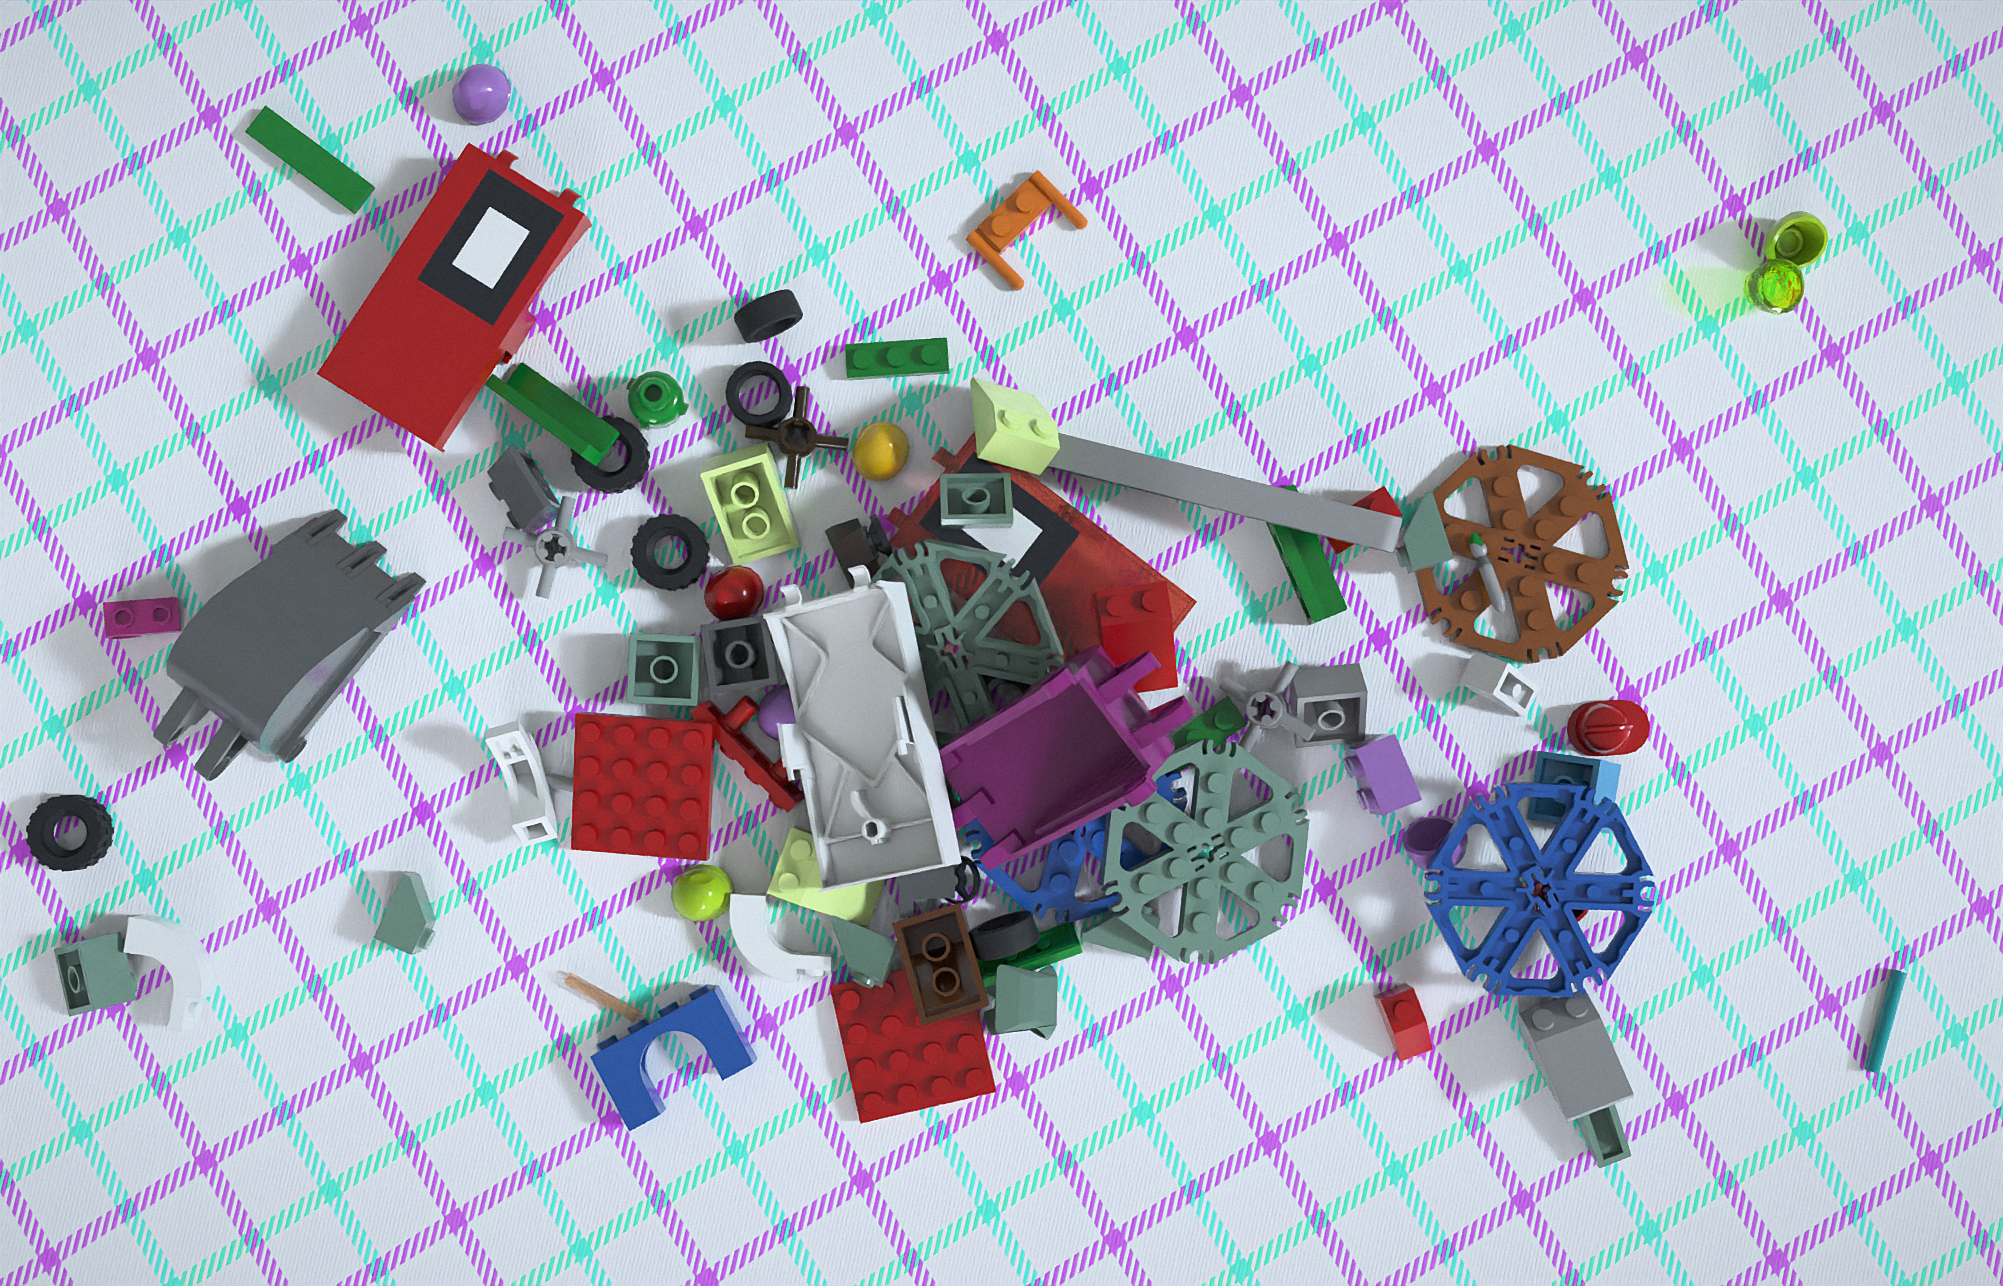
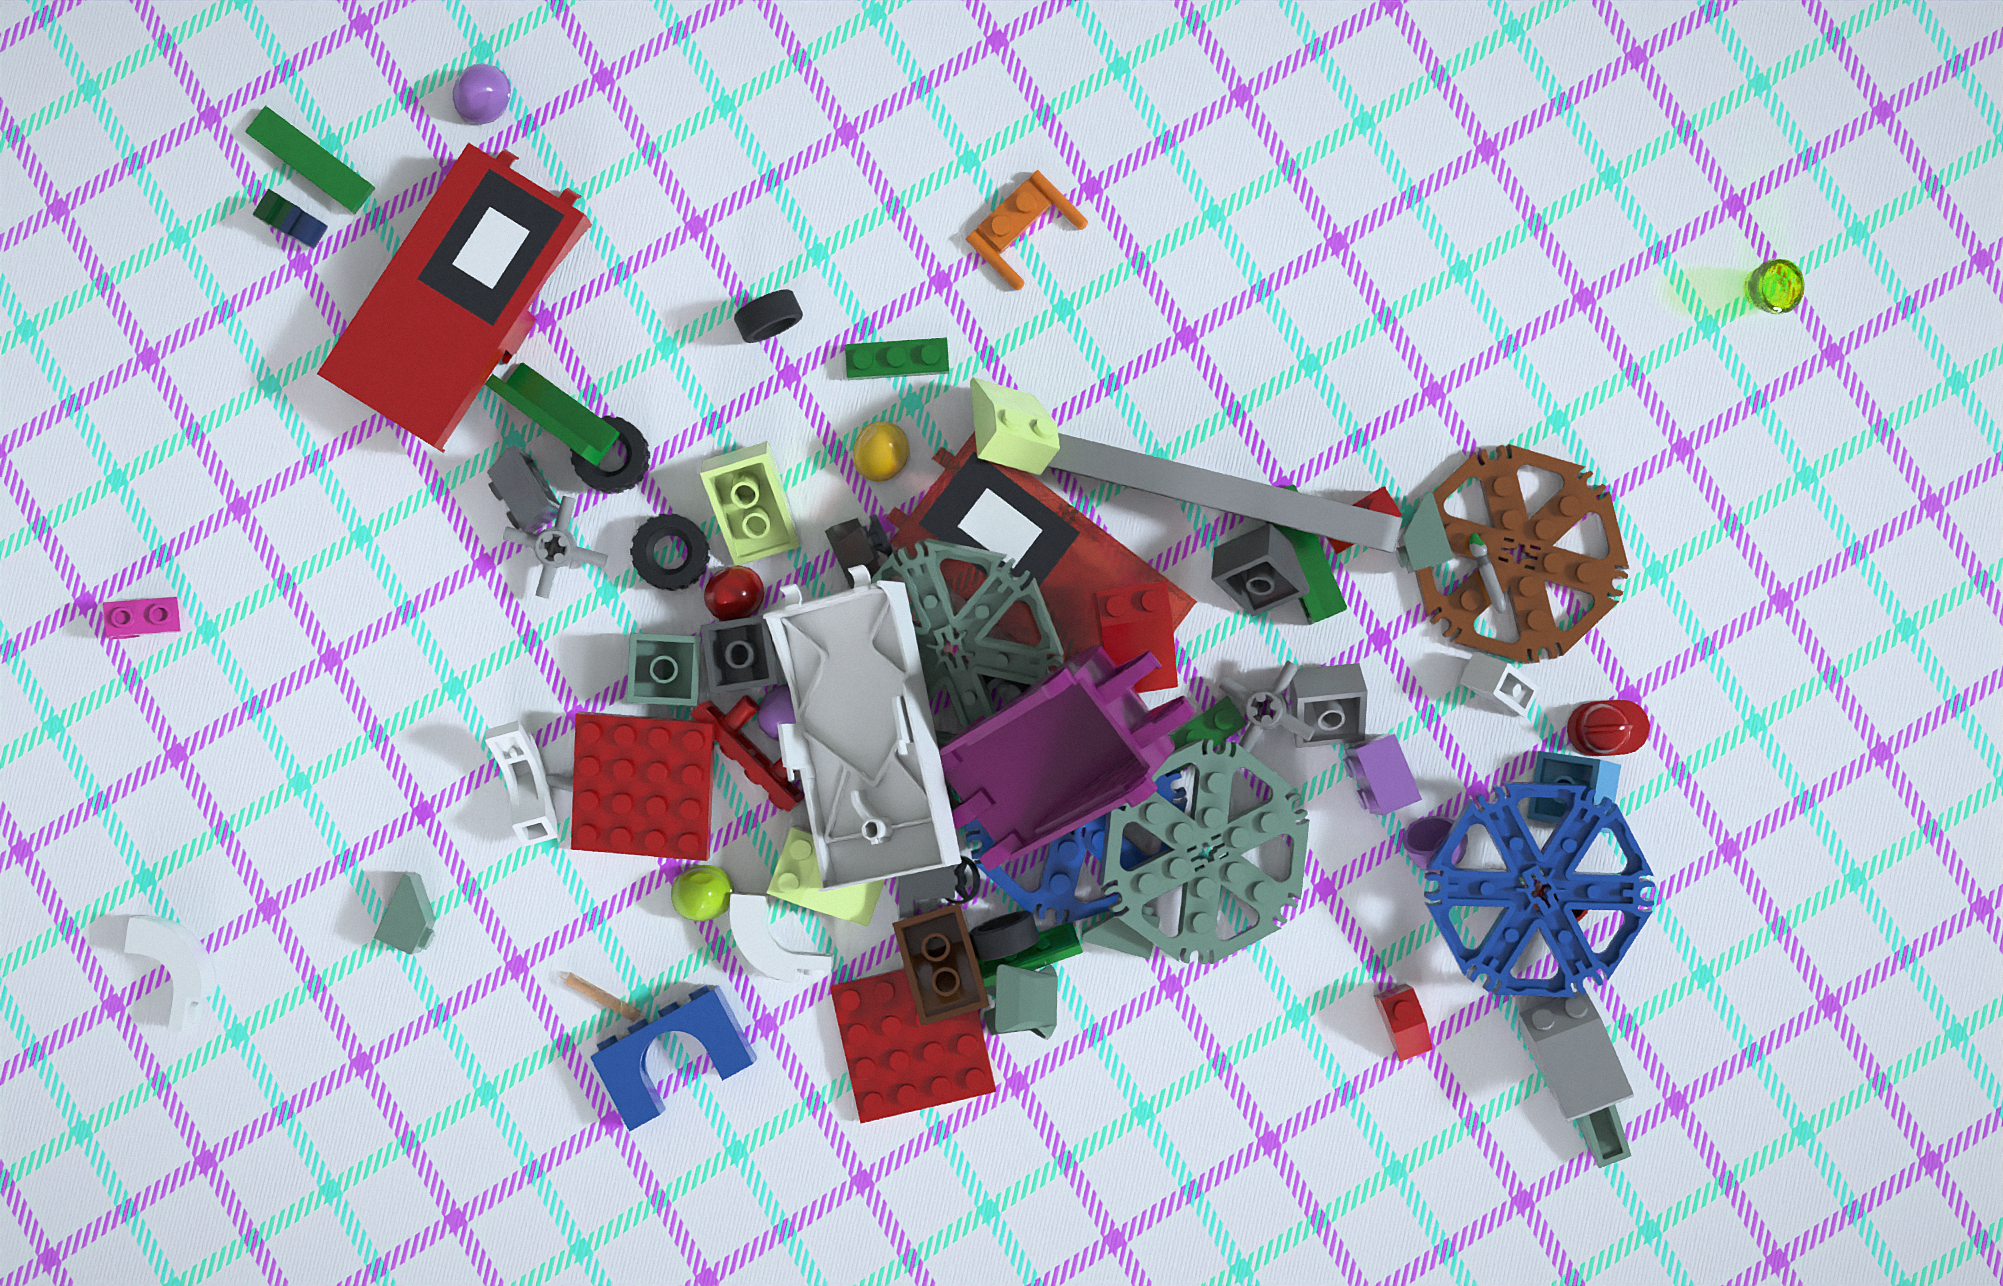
(42, 826): black tyre -> none
(95, 974): sand green slope -> none
(282, 643): dark grey piece -> none
(289, 219): none -> leg
(656, 400): green piece -> none
(745, 372): black tyre -> none
(793, 451): dark brown bar -> none
(866, 952): sand green slope -> none
(976, 501): sand green slope -> none
(1259, 570): none -> dark grey slope
(1797, 238): lime hat -> none
(1885, 1021): teal bar -> none

